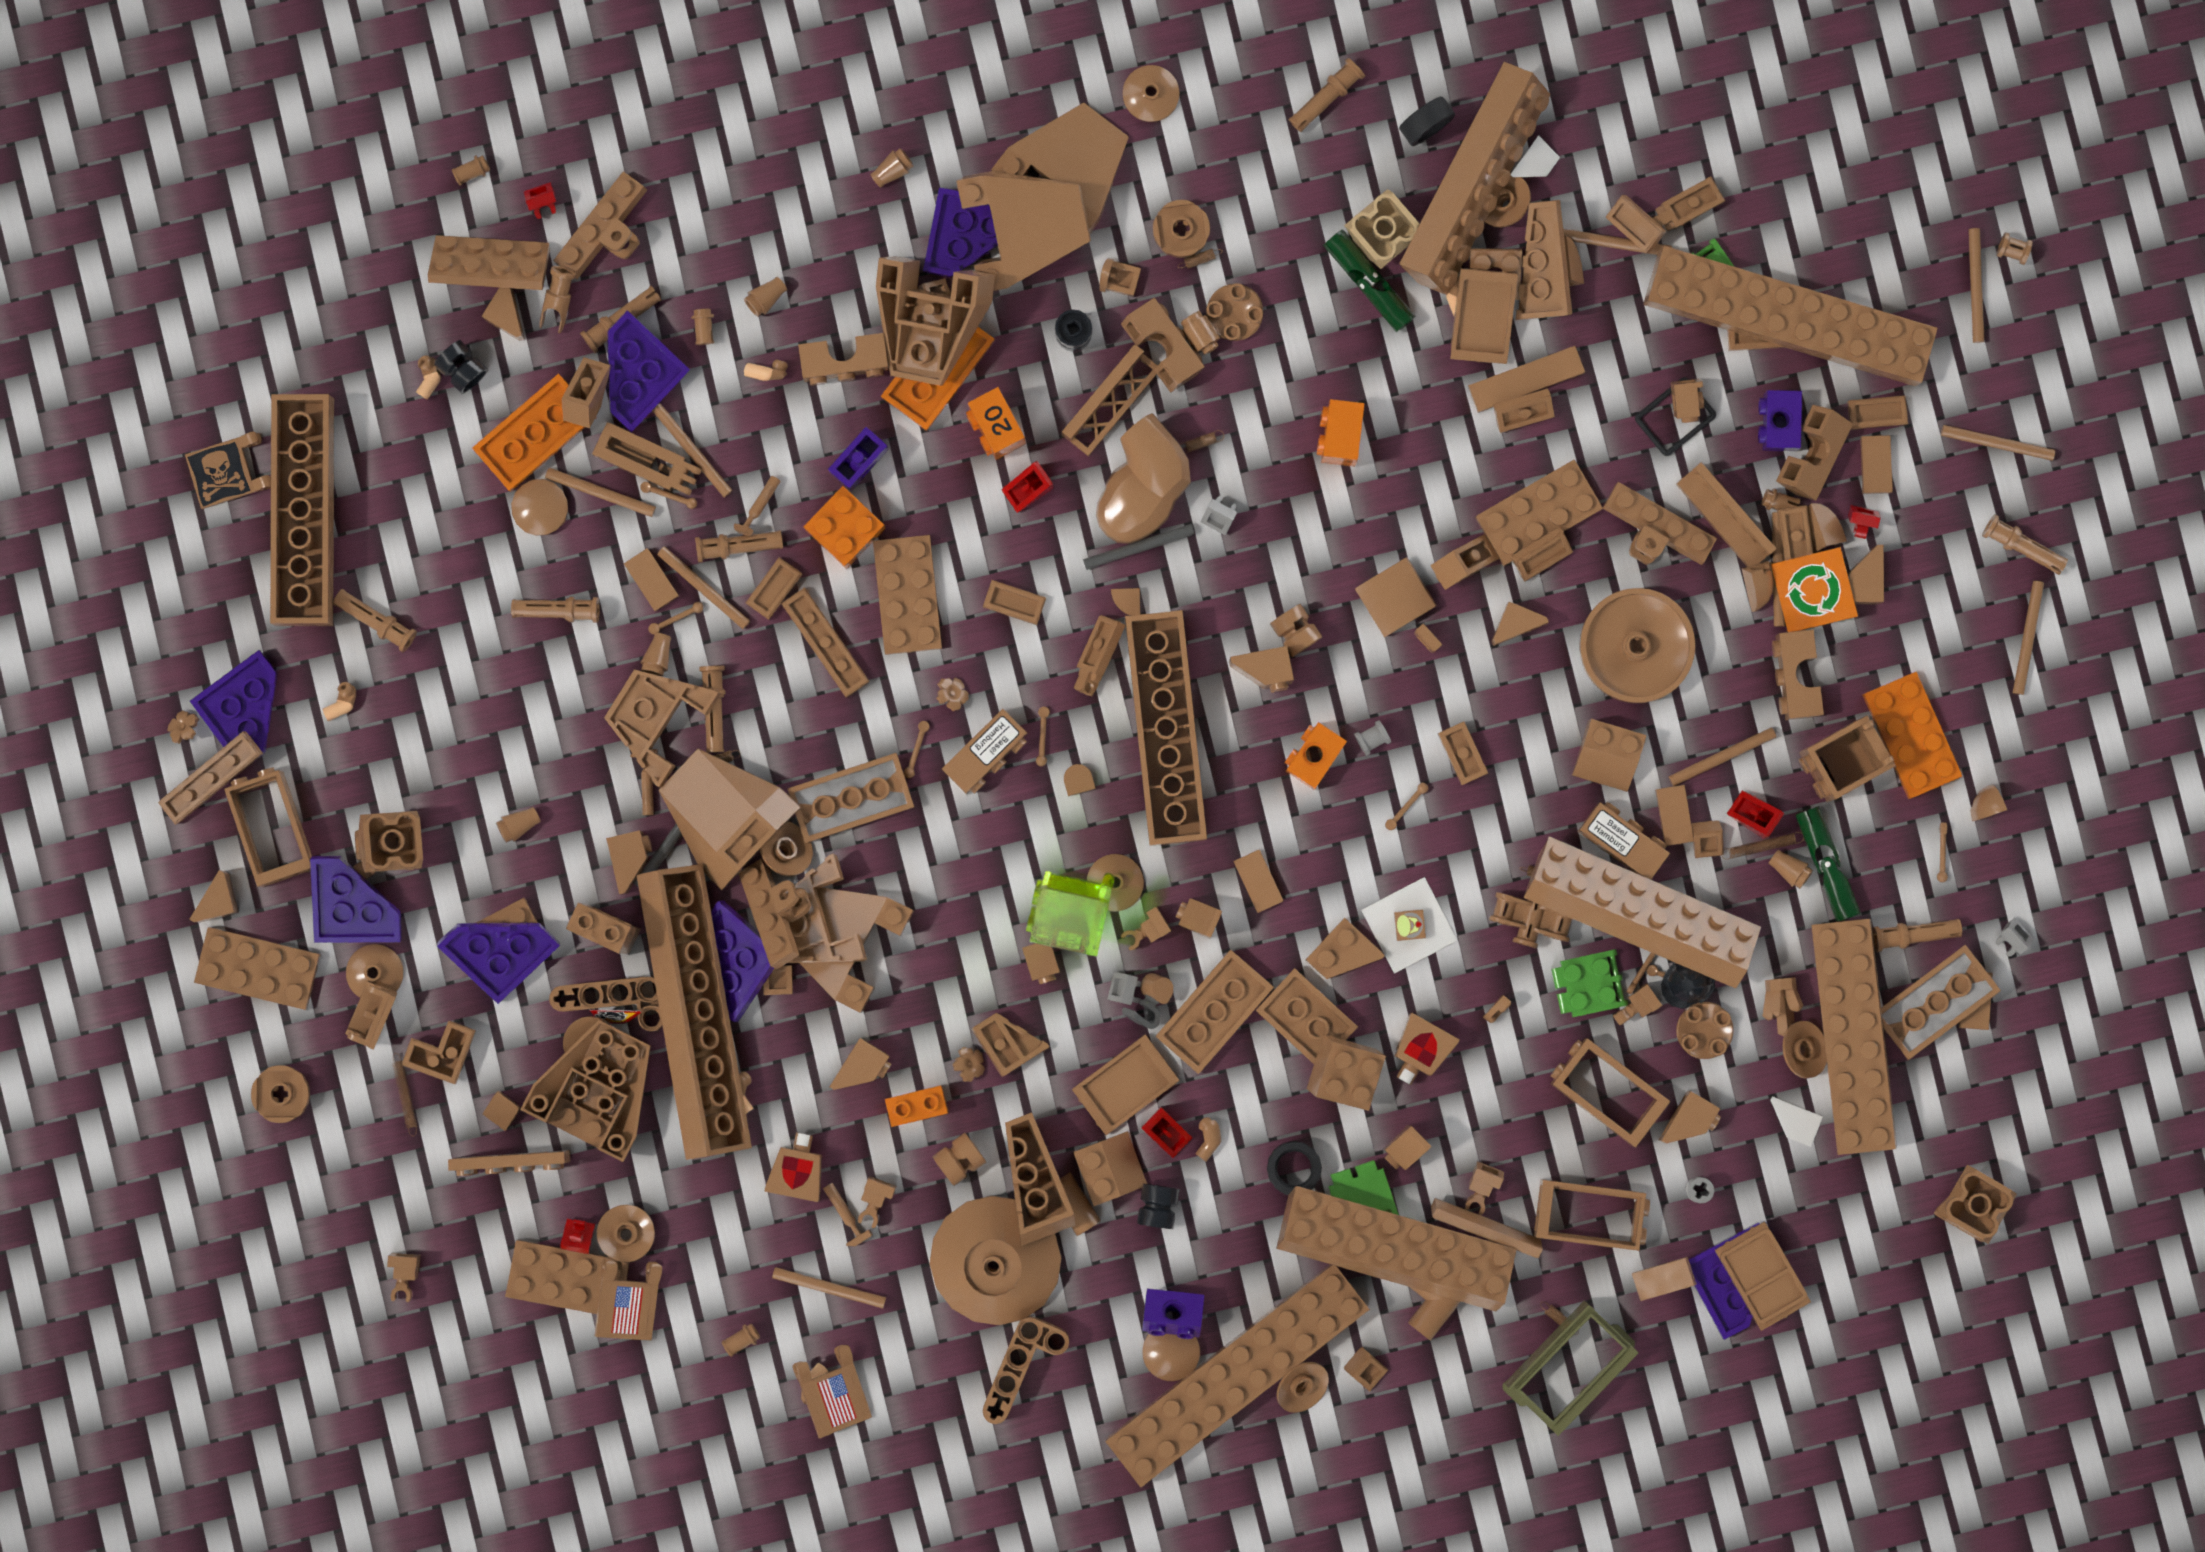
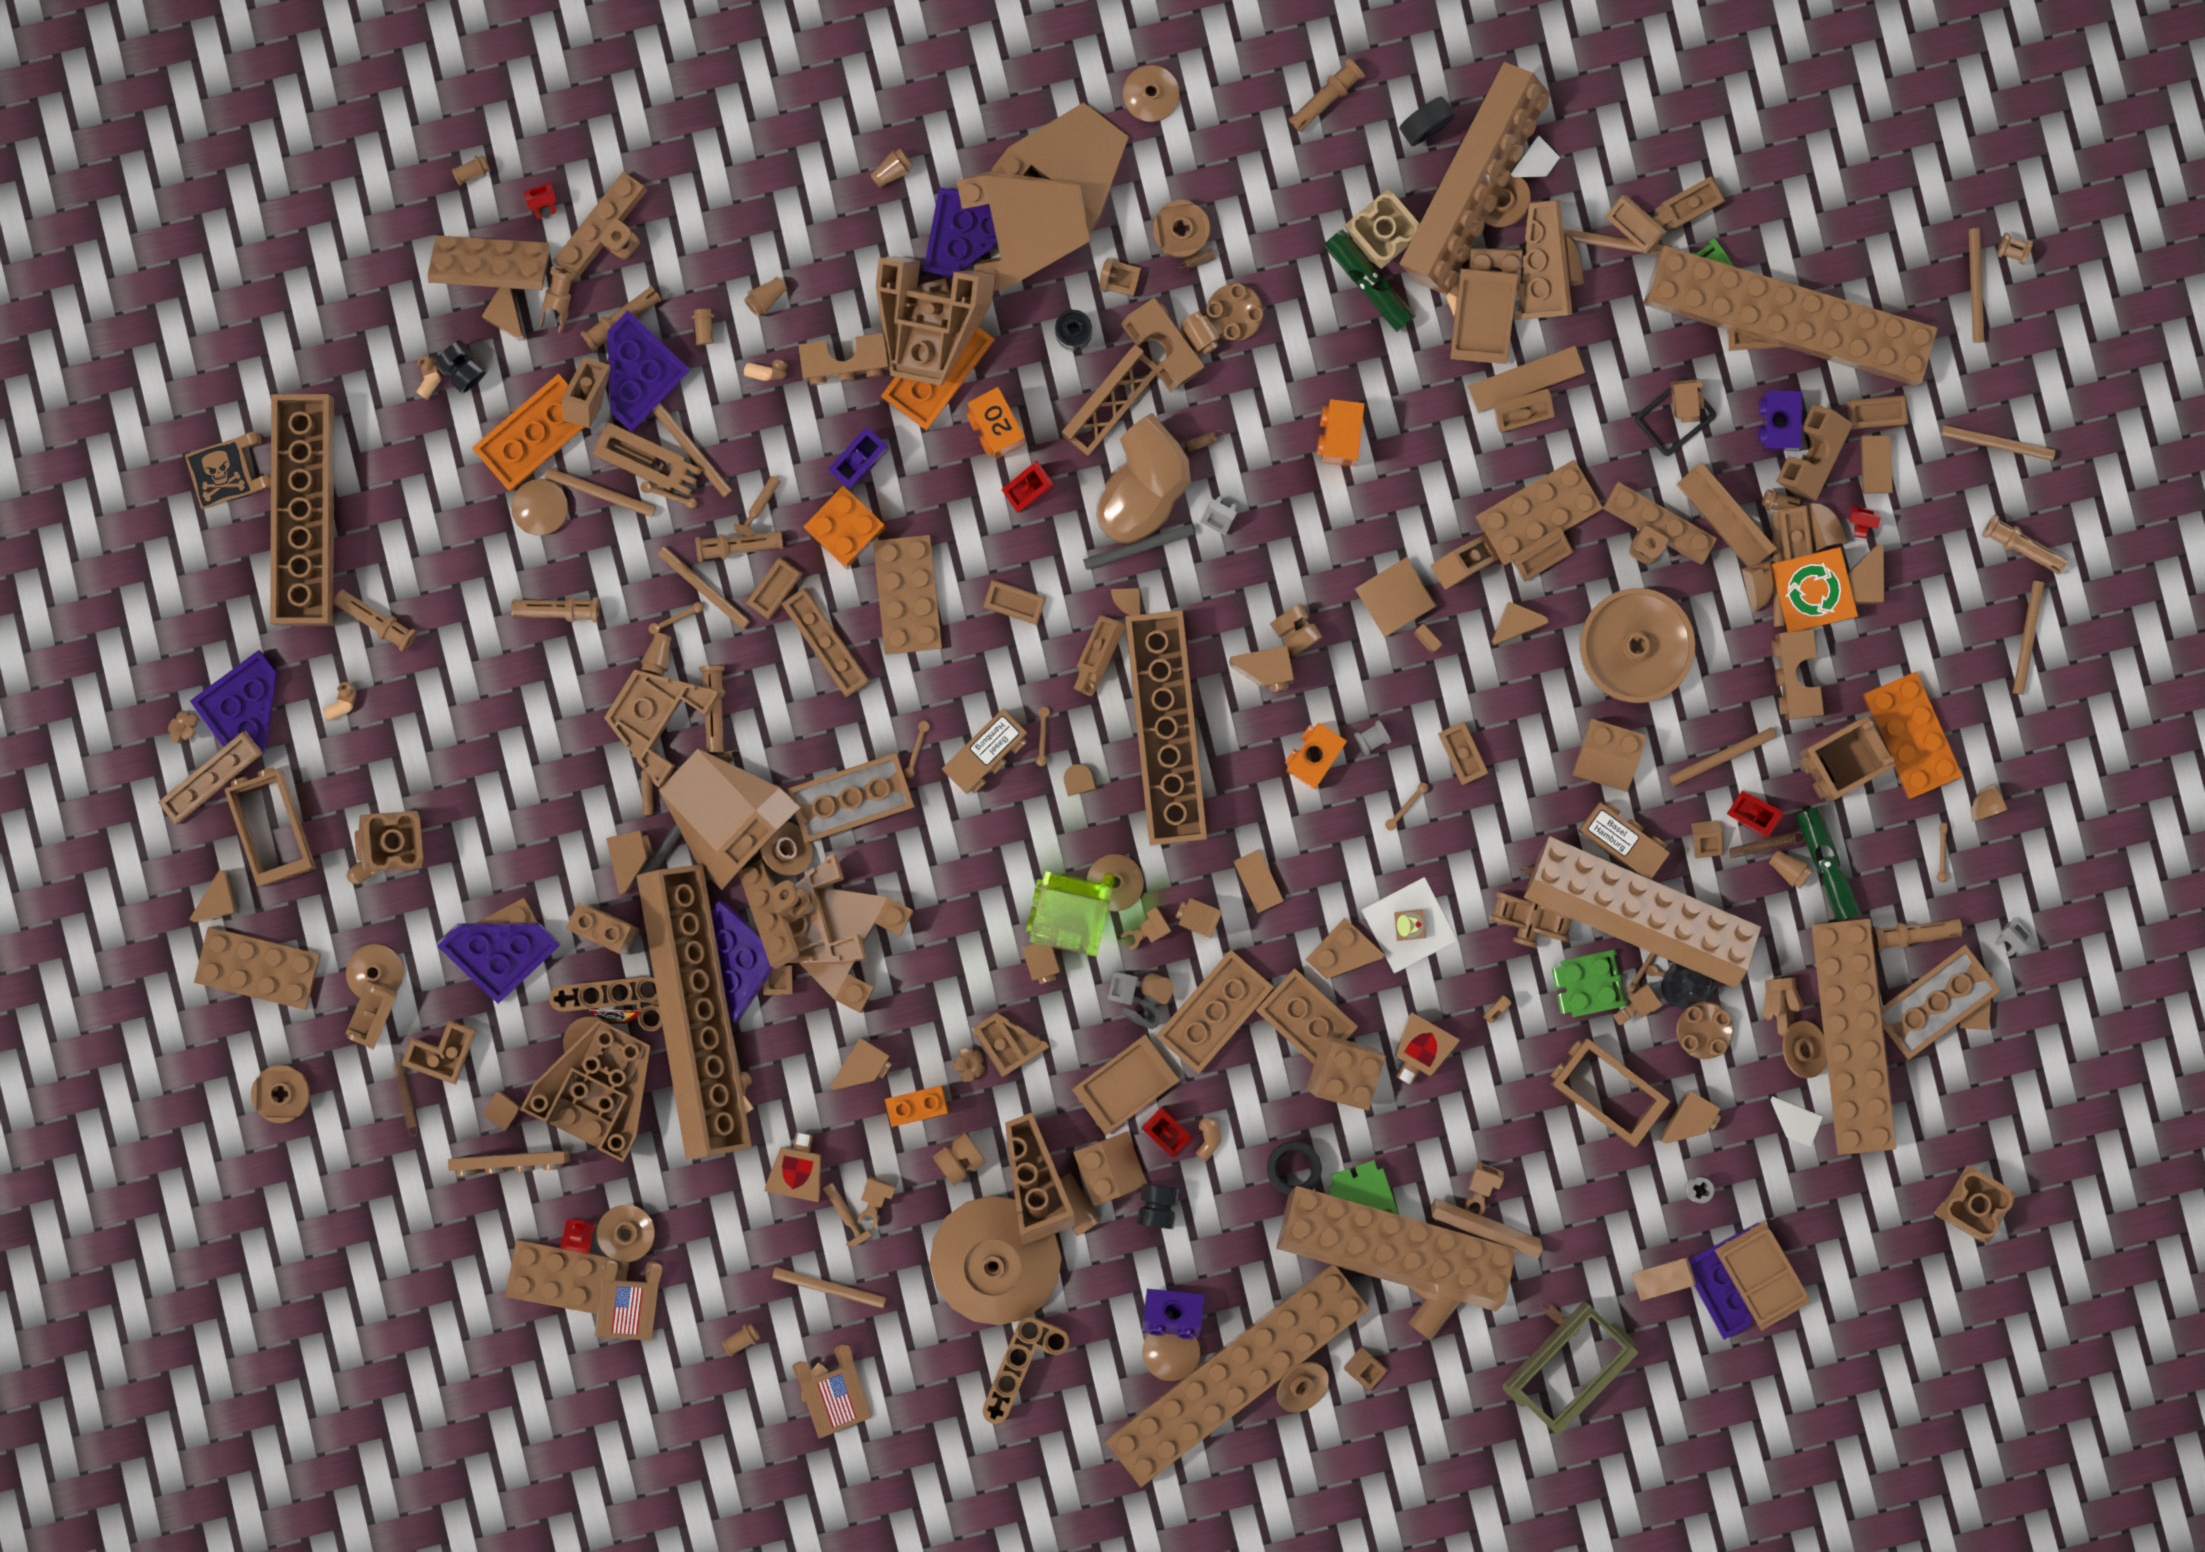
(349, 906): dark purple plate -> none
(405, 1268): medium nougat piece -> none
(516, 824): medium nougat cone -> none
(651, 580): medium nougat tile -> none
(952, 692): medium nougat plant -> none
(1406, 1148): medium nougat slope -> none
(1543, 1213): medium nougat window -> none
(1674, 815): medium nougat tile -> none

